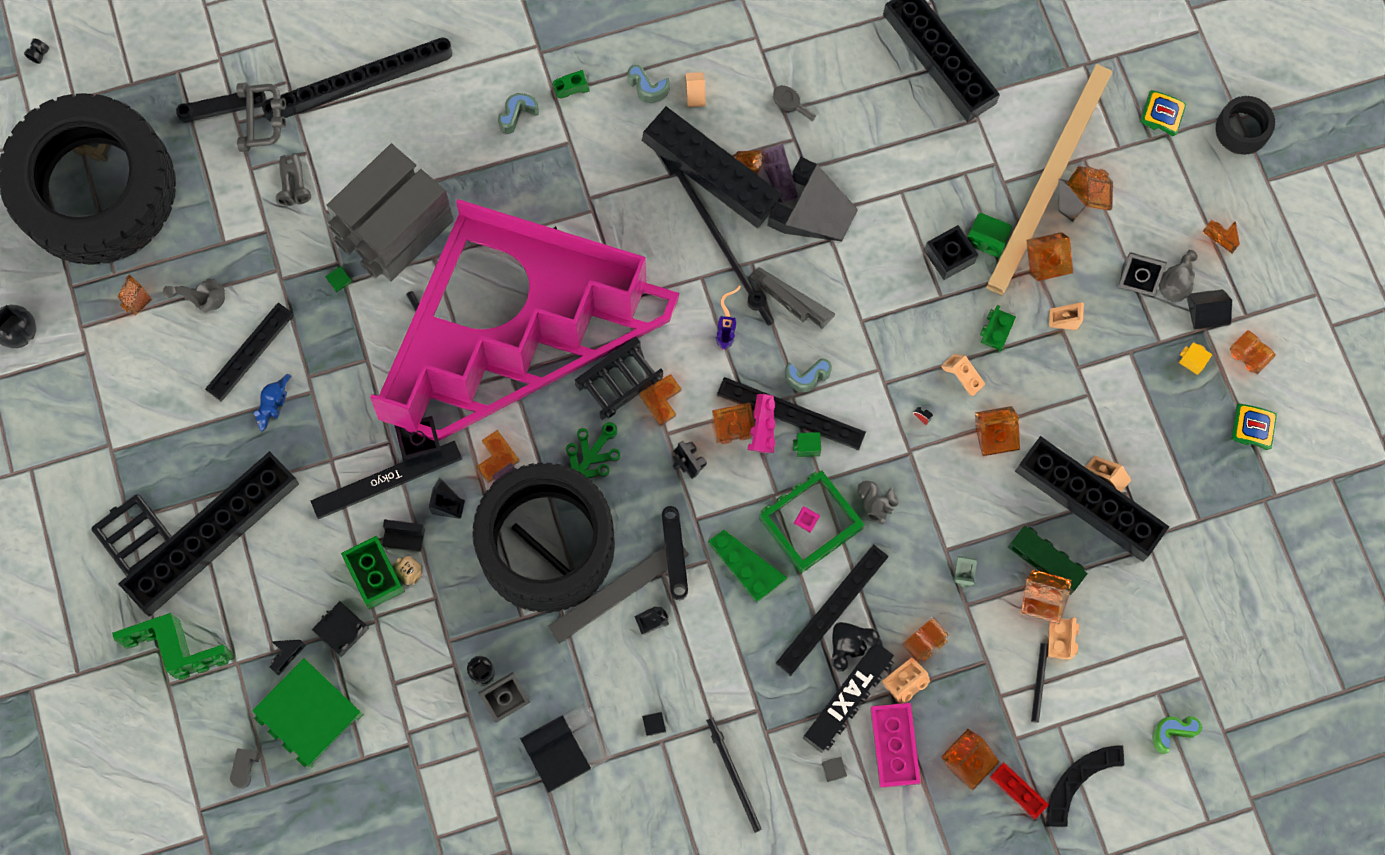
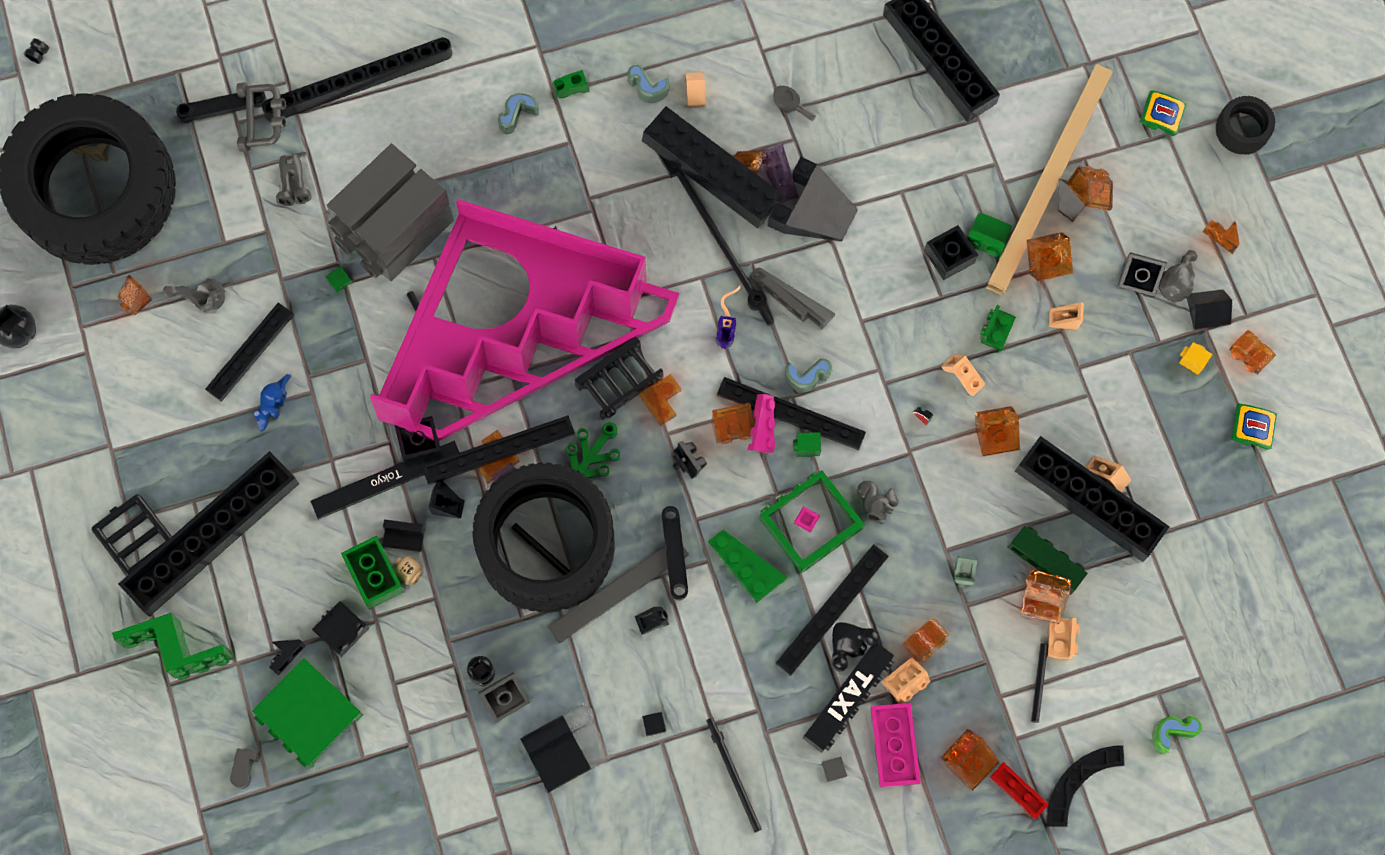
(498, 450): none -> black tile

